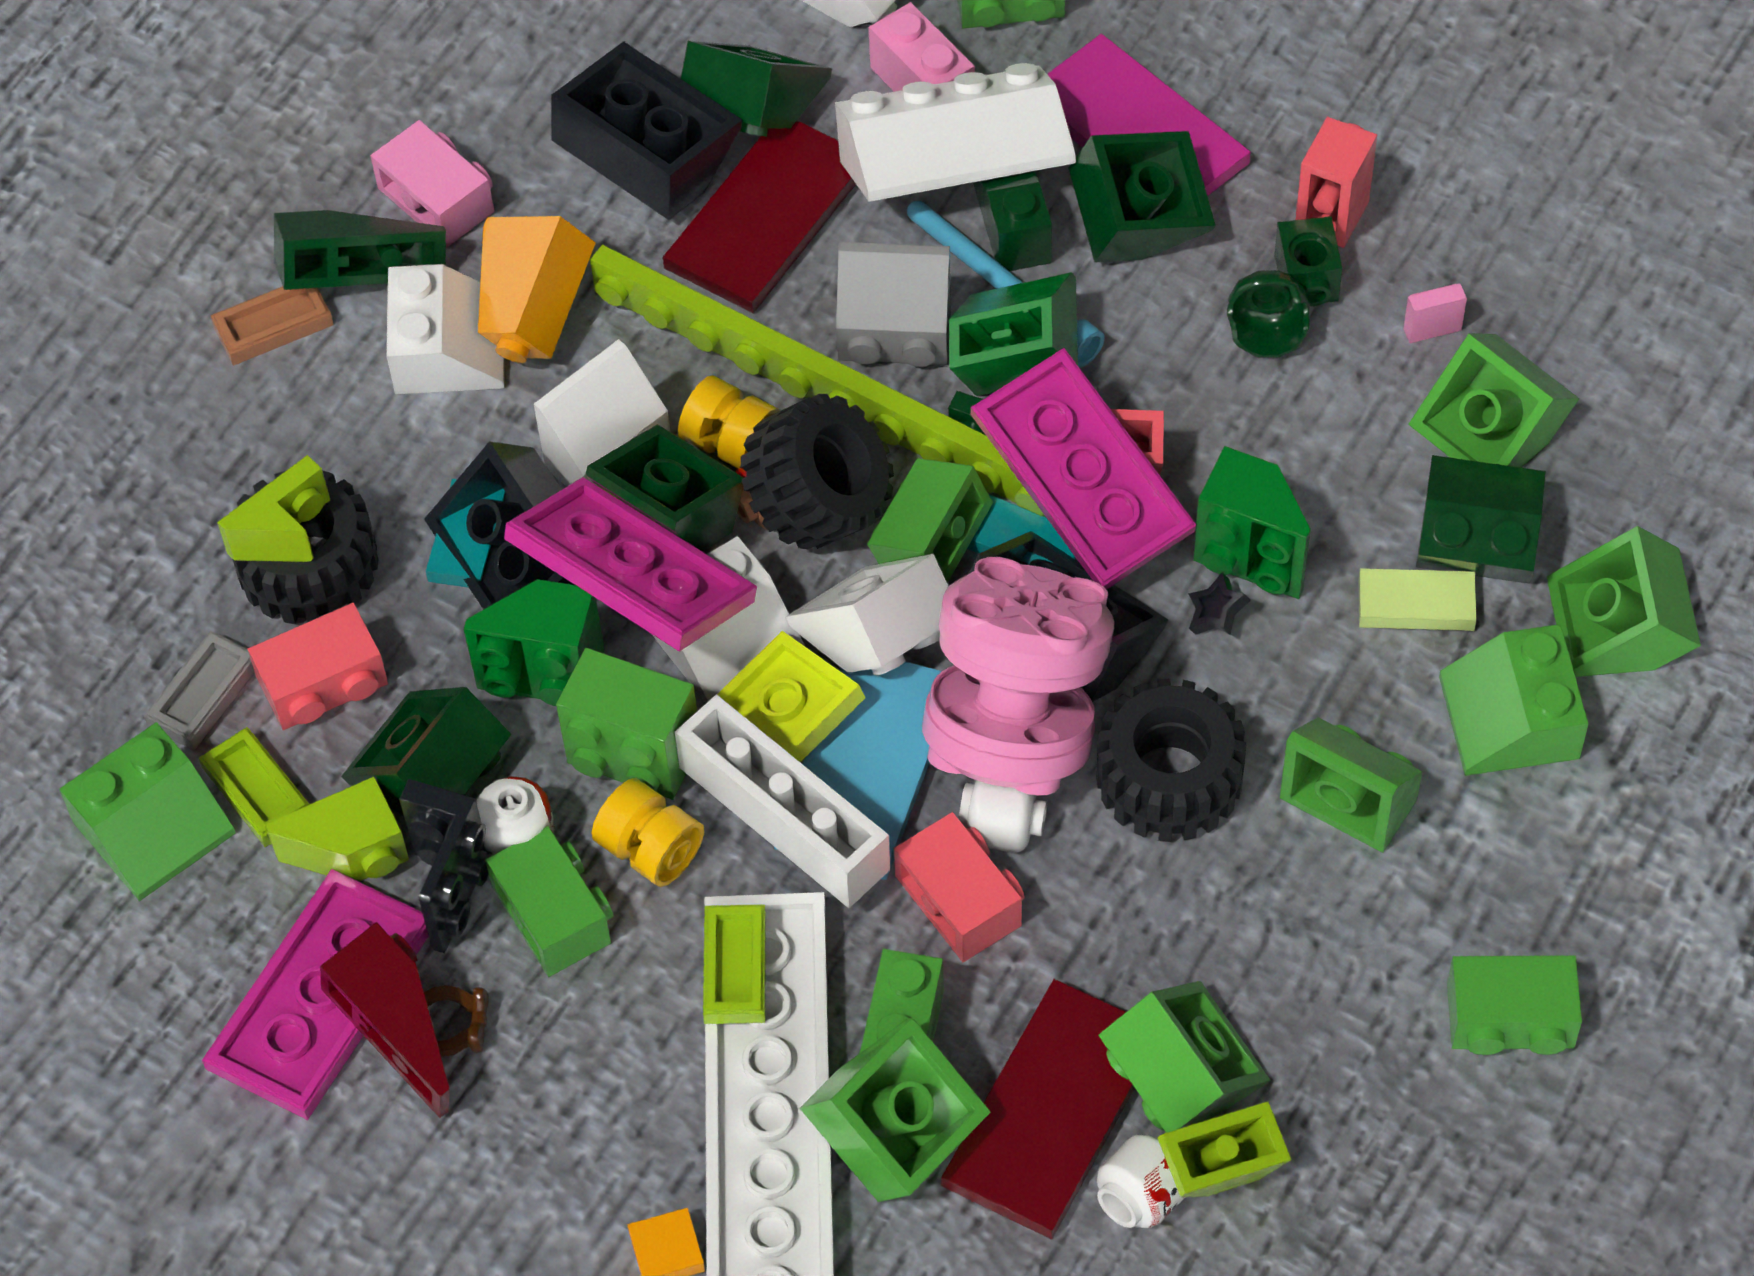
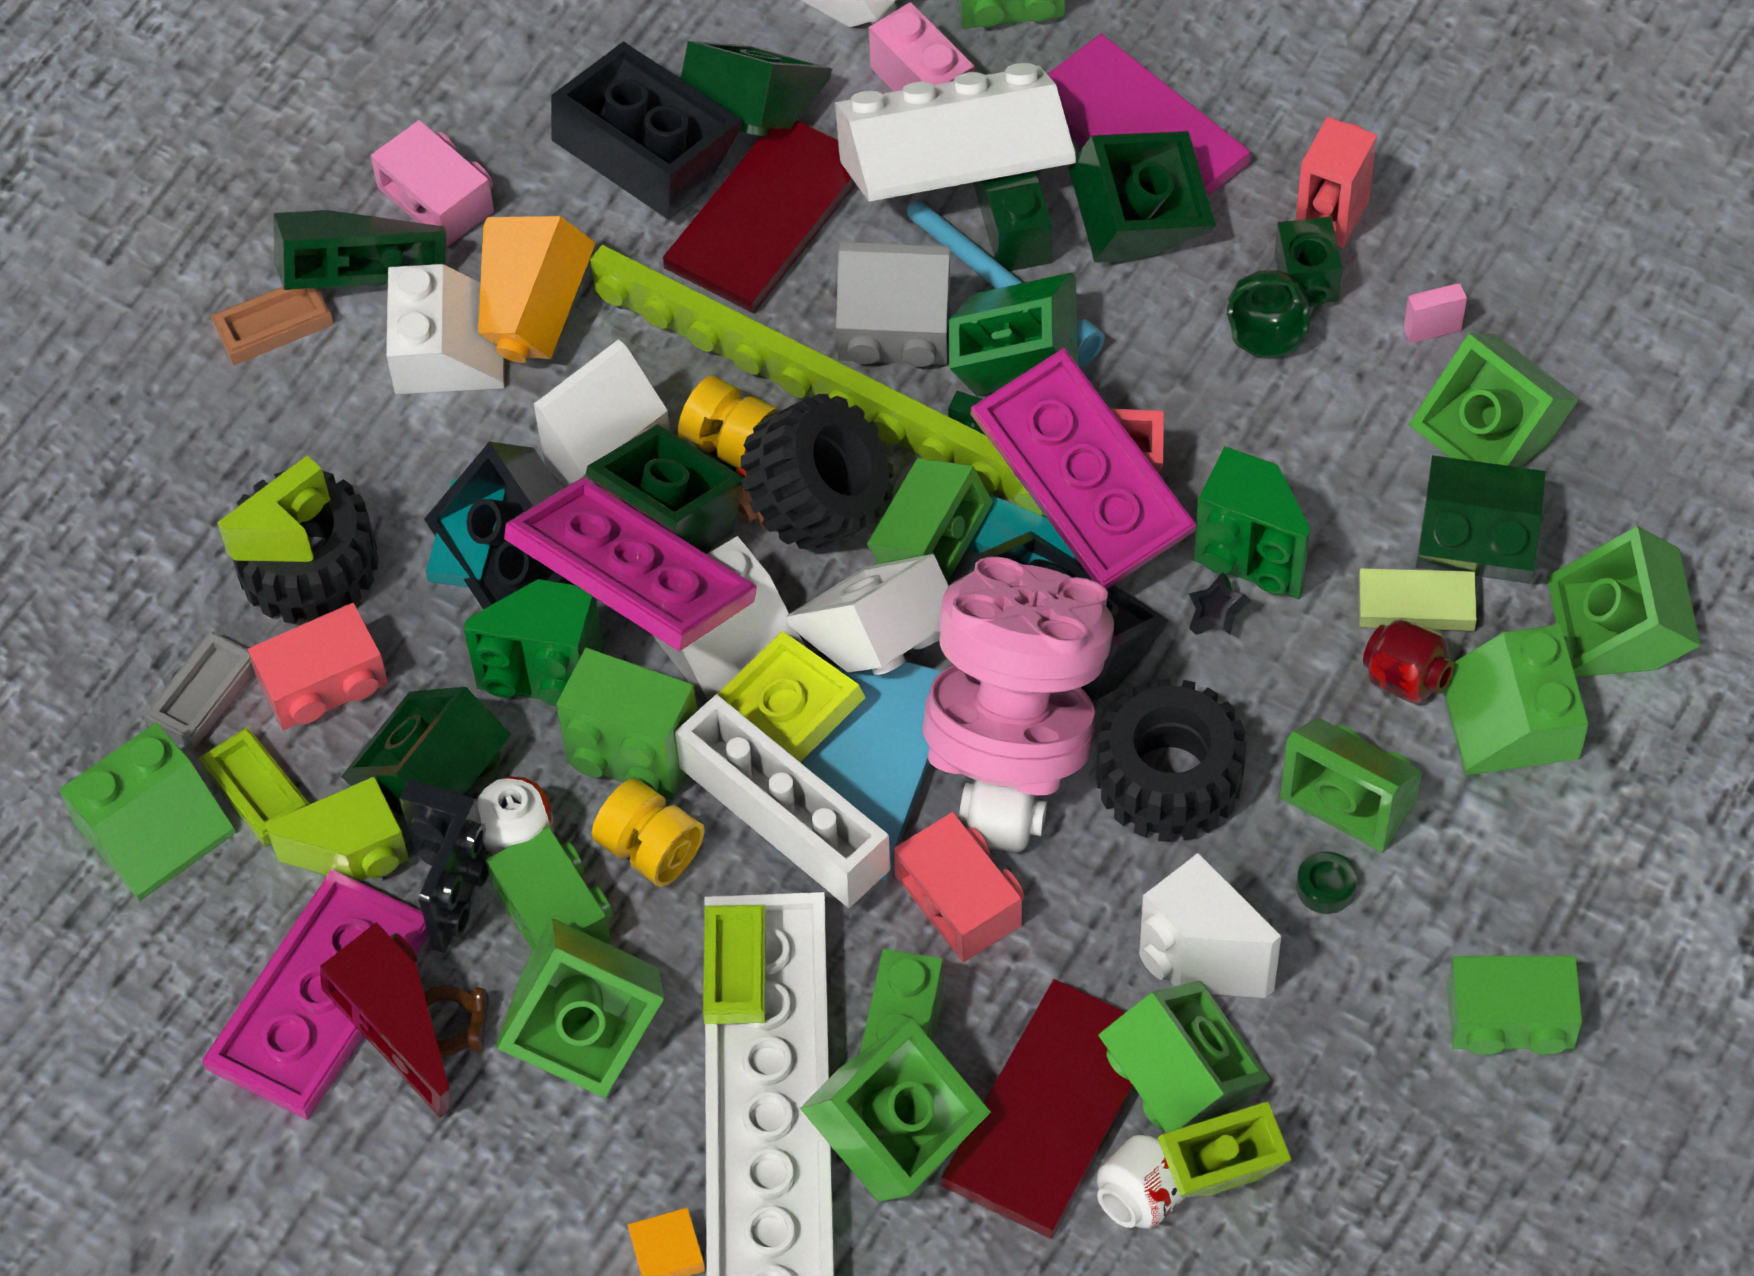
(580, 1008): none -> bright green slope
(1207, 933): none -> white slope
(1326, 882): none -> dark green tile
(1408, 660): none -> dark red head

